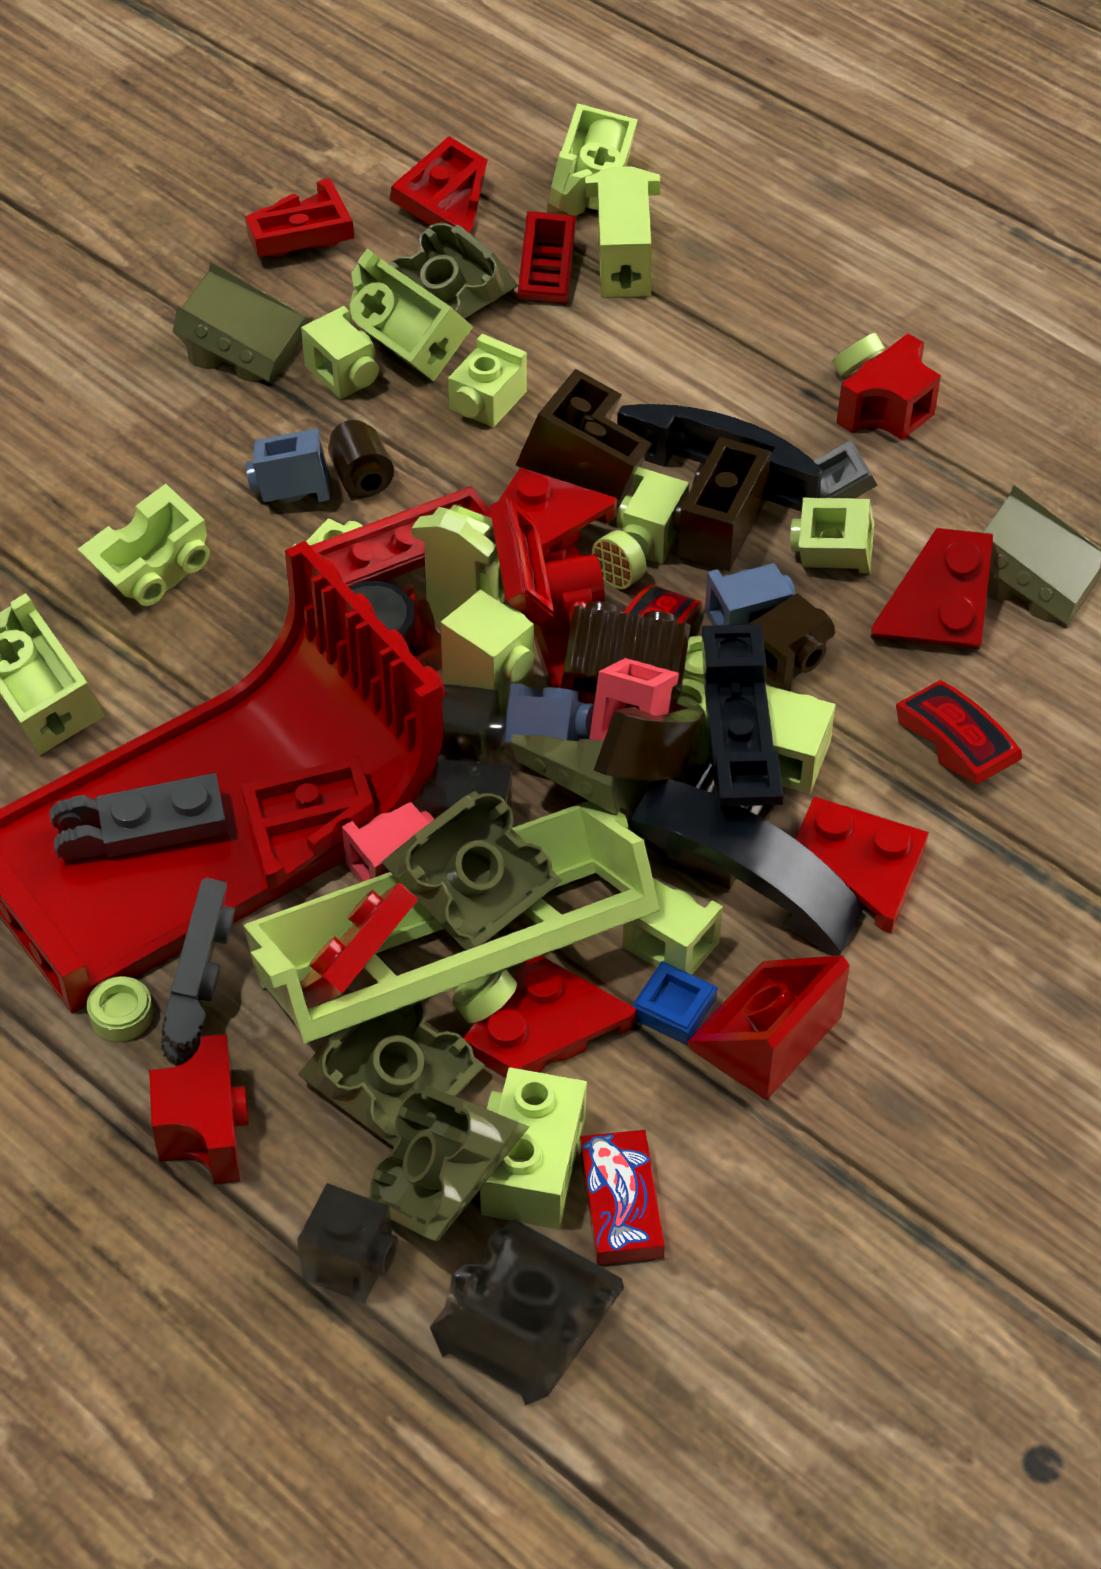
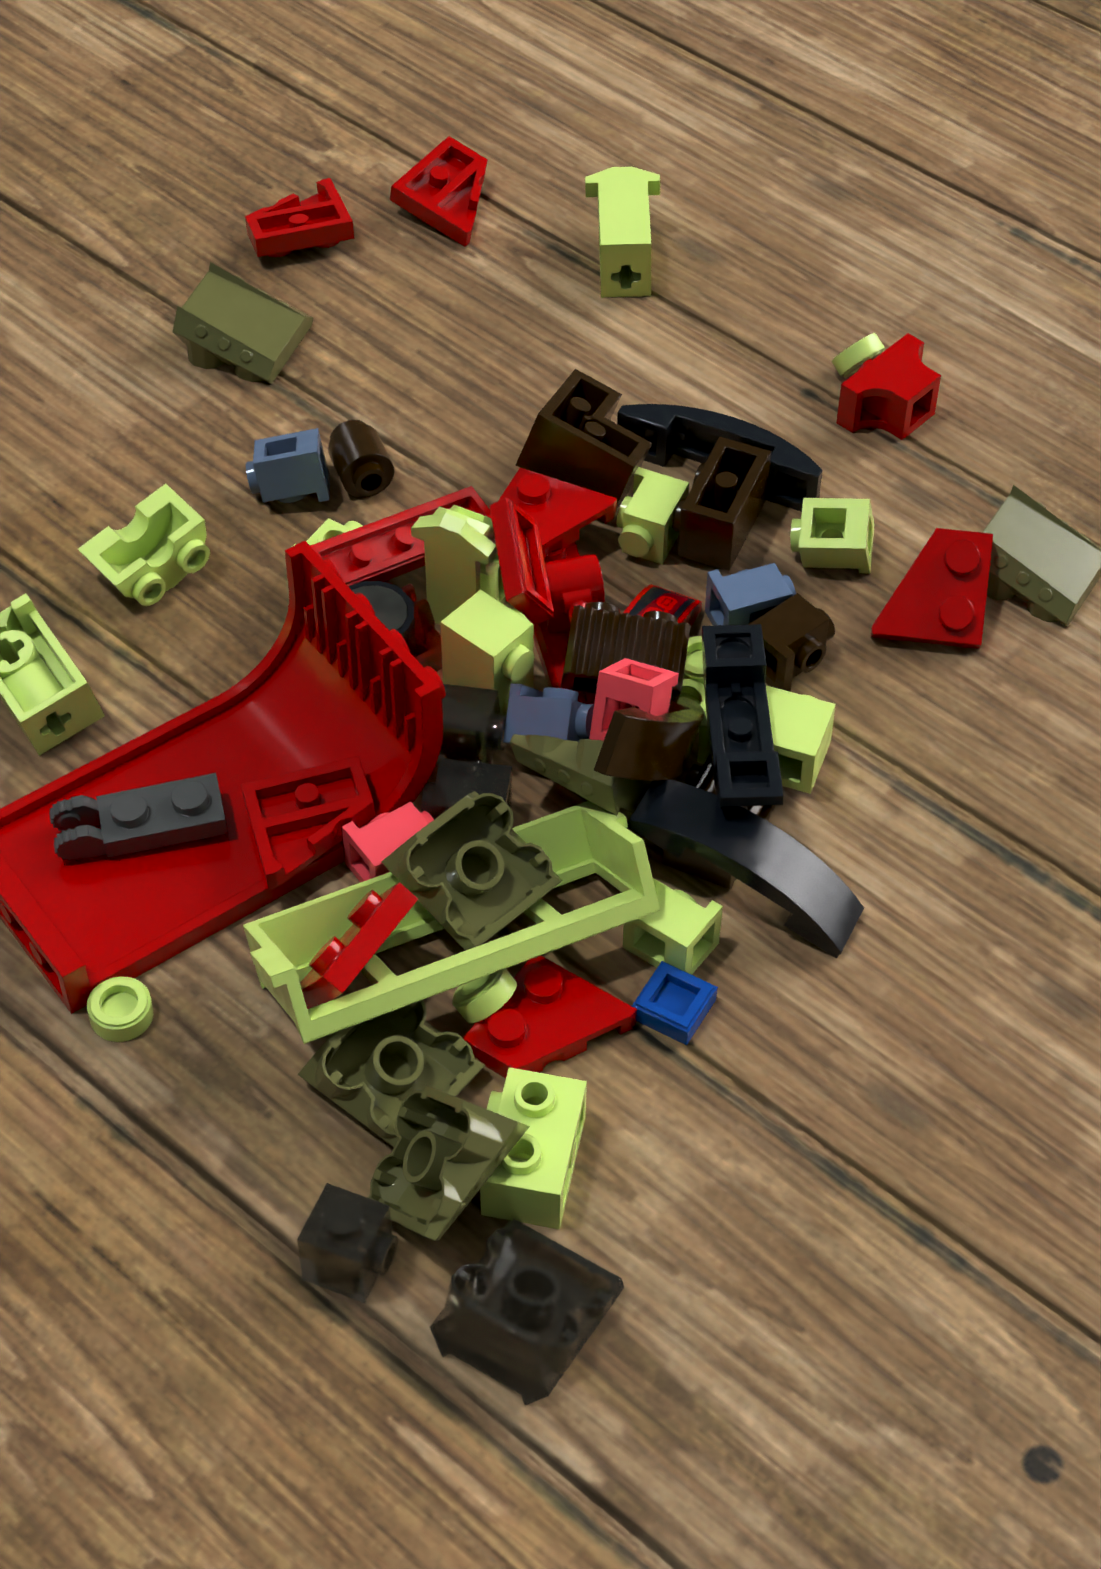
(195, 974): dark grey hinge -> none
(199, 1110): red brick -> none
(339, 353): yellowish green brick -> none
(405, 316): yellowish green piece -> none
(456, 269): olive slope -> none
(488, 381): yellowish green brick -> none
(548, 229): red slope -> none
(592, 144): yellowish green piece -> none
(620, 559): yellowish green tile -> none
(621, 1197): tile -> none
(774, 1020): red slope -> none
(844, 473): dark grey tile -> none
(867, 852): red wing -> none
(963, 732): slope -> none

